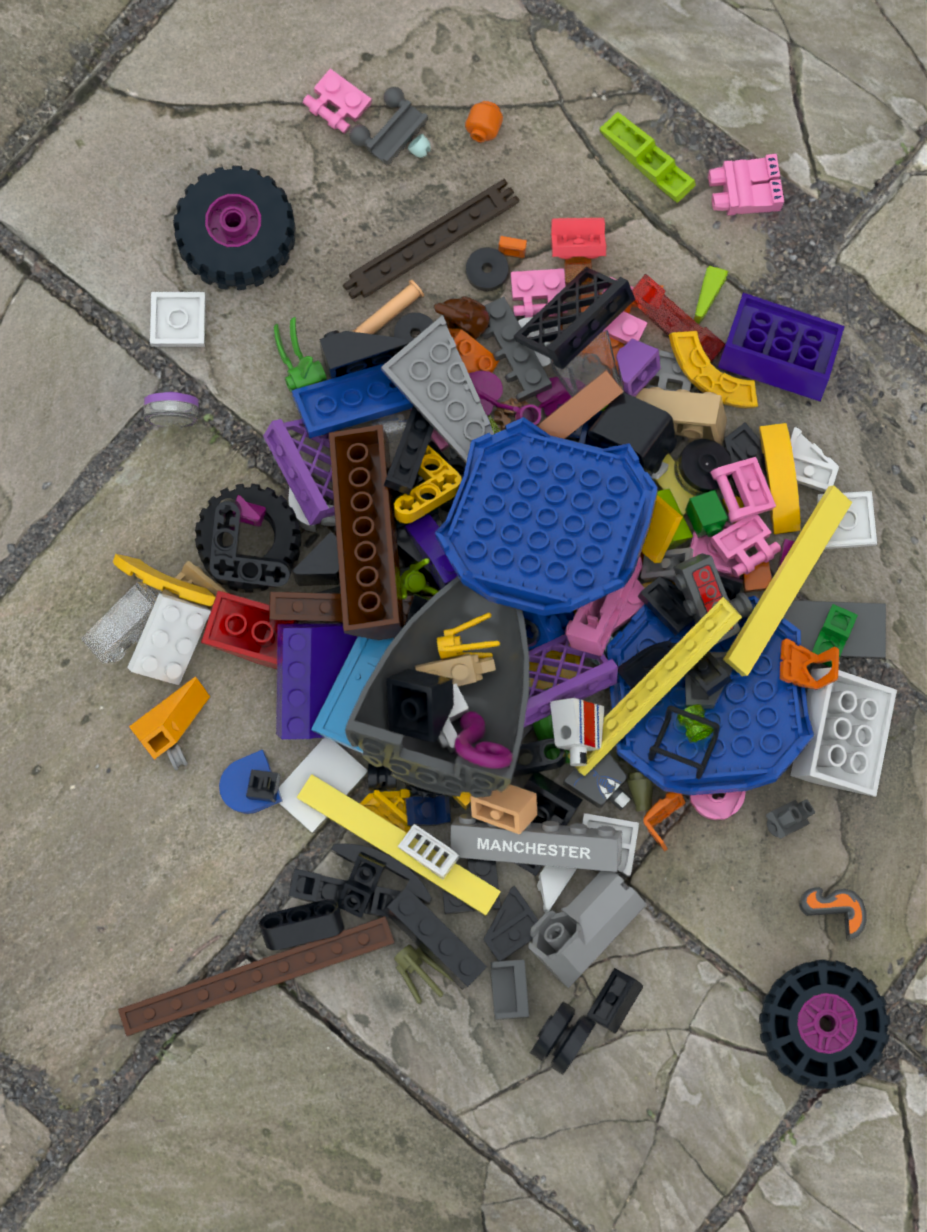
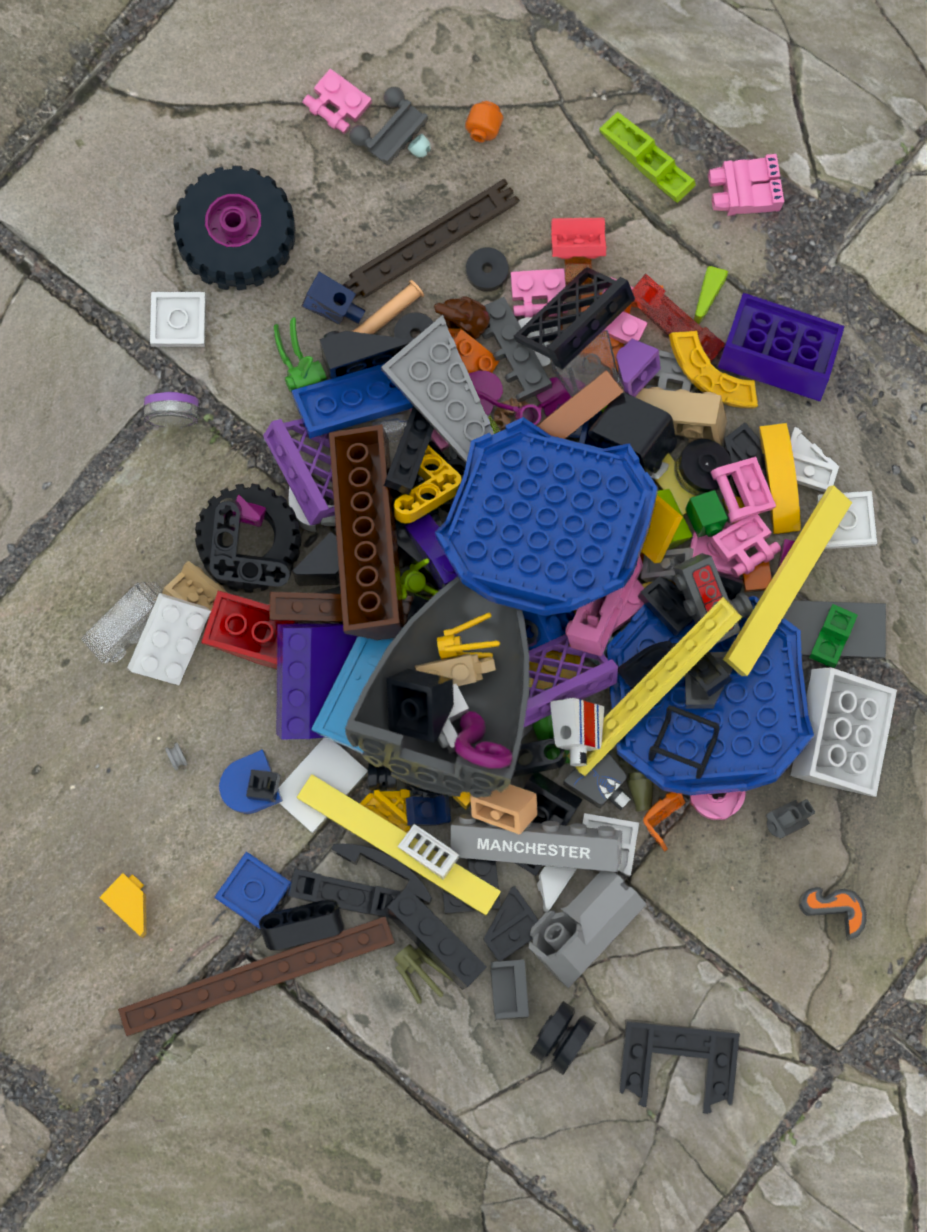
(128, 902): none -> yellow slope
(162, 581): yellow tile -> none
(169, 719): light orange slope -> none
(252, 889): none -> blue plate
(322, 296): none -> dark blue torso
(361, 884): black slope -> none
(512, 246): orange tile -> none
(615, 1000): black slope -> none
(695, 730): clear neon green wheel -> none
(713, 1044): none -> black wedge
(797, 658): orange piece -> none
(855, 1024): black wheel -> none

